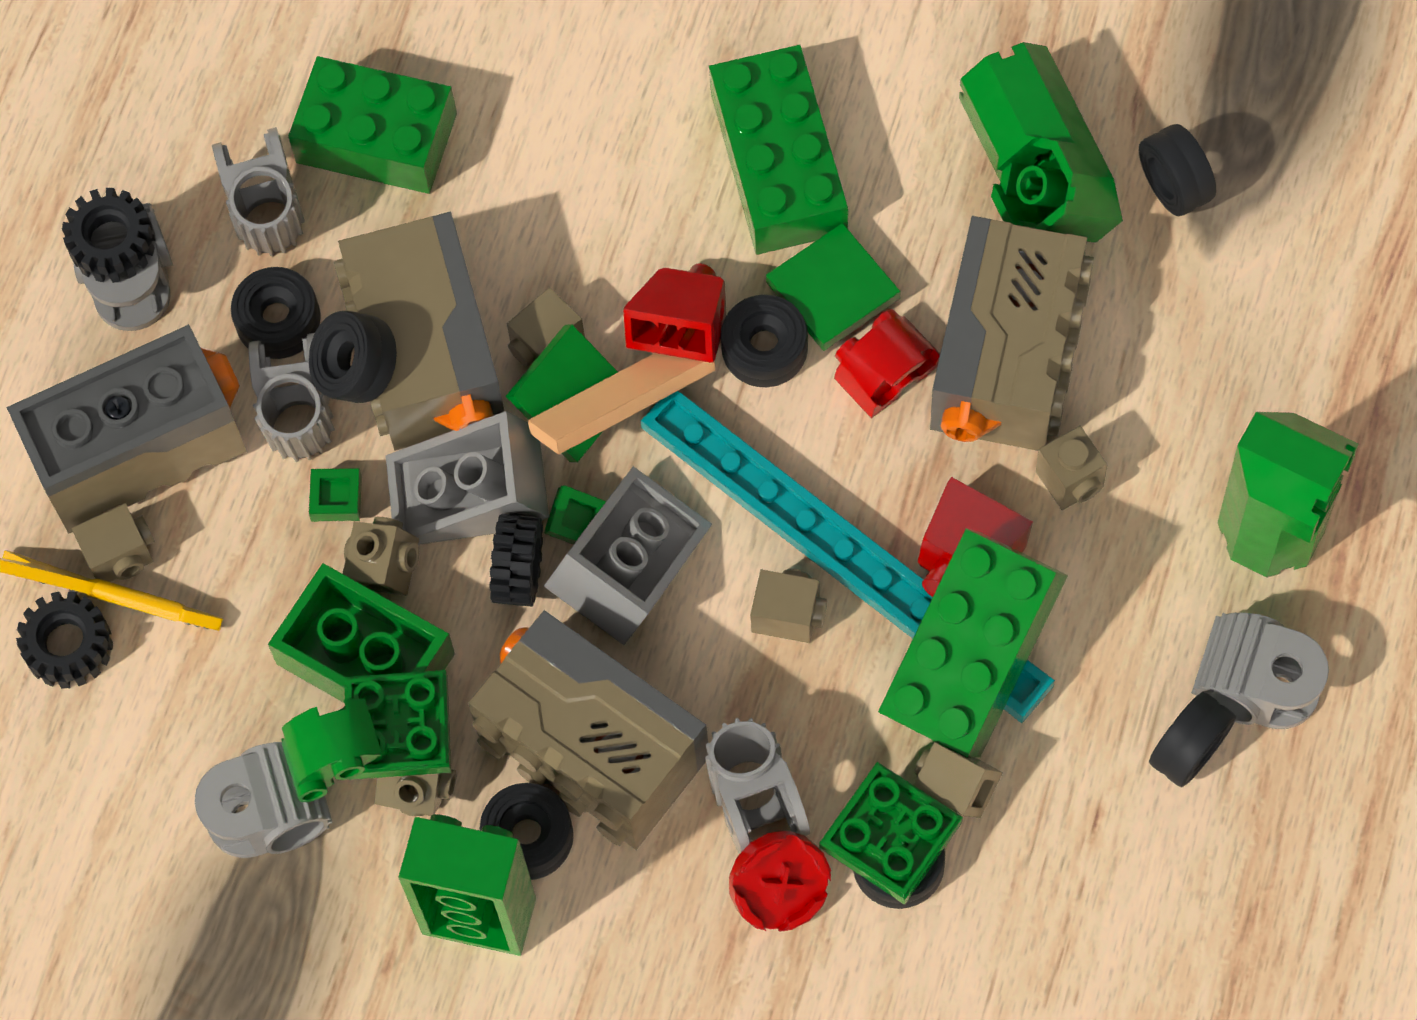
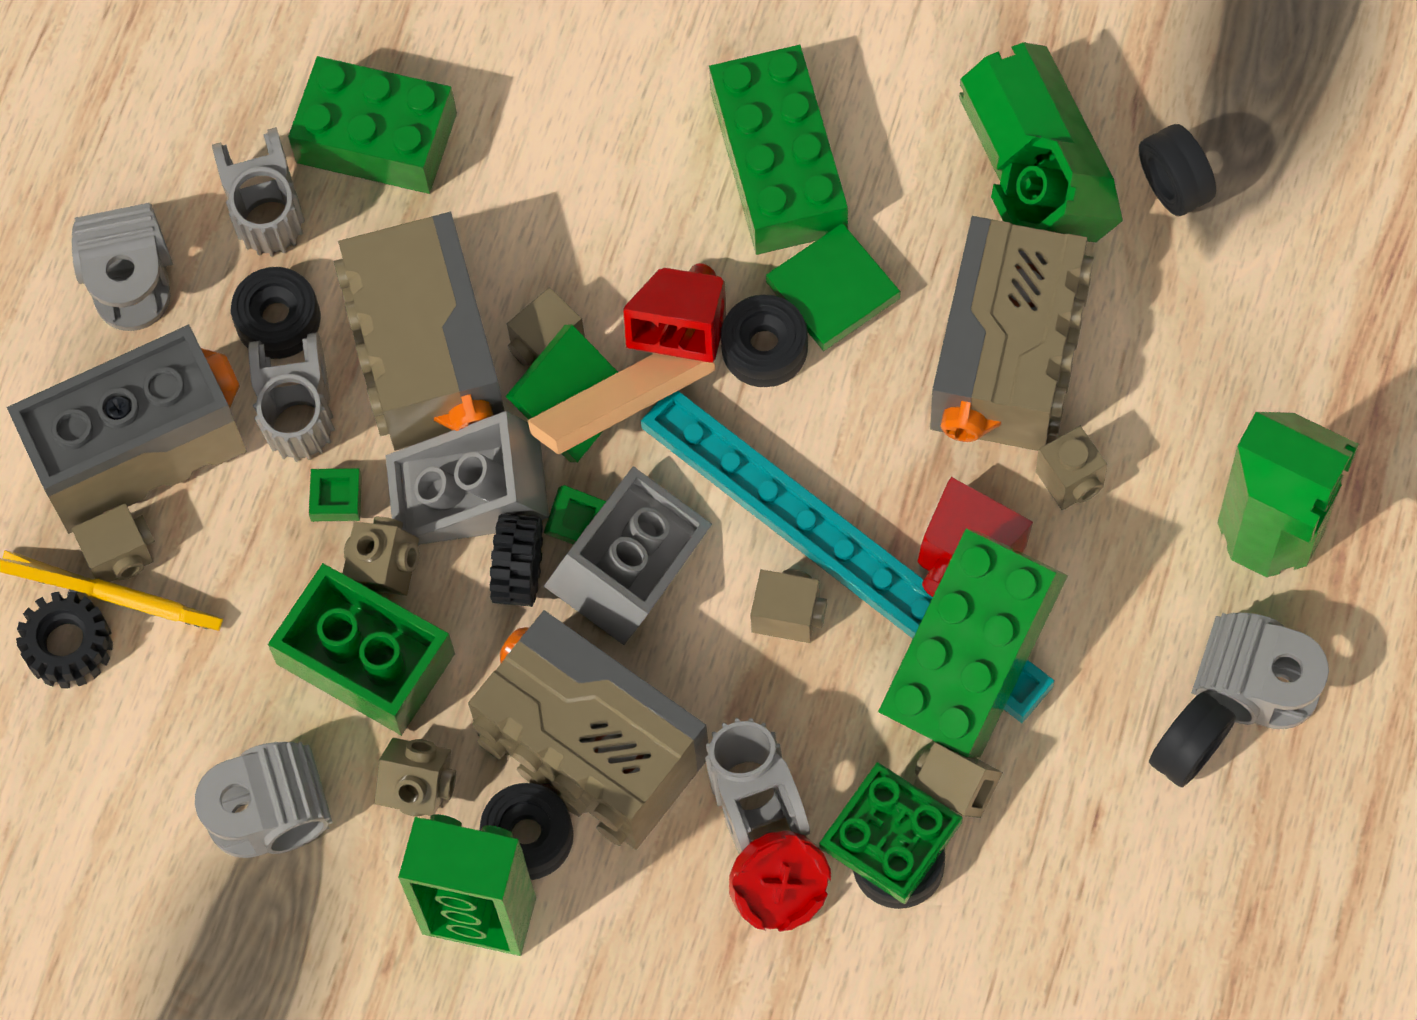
(101, 211): black tyre -> none
(328, 747): green cylinder -> none
(372, 362): black tyre -> none
(408, 720): green tile -> none
(884, 362): red cylinder -> none

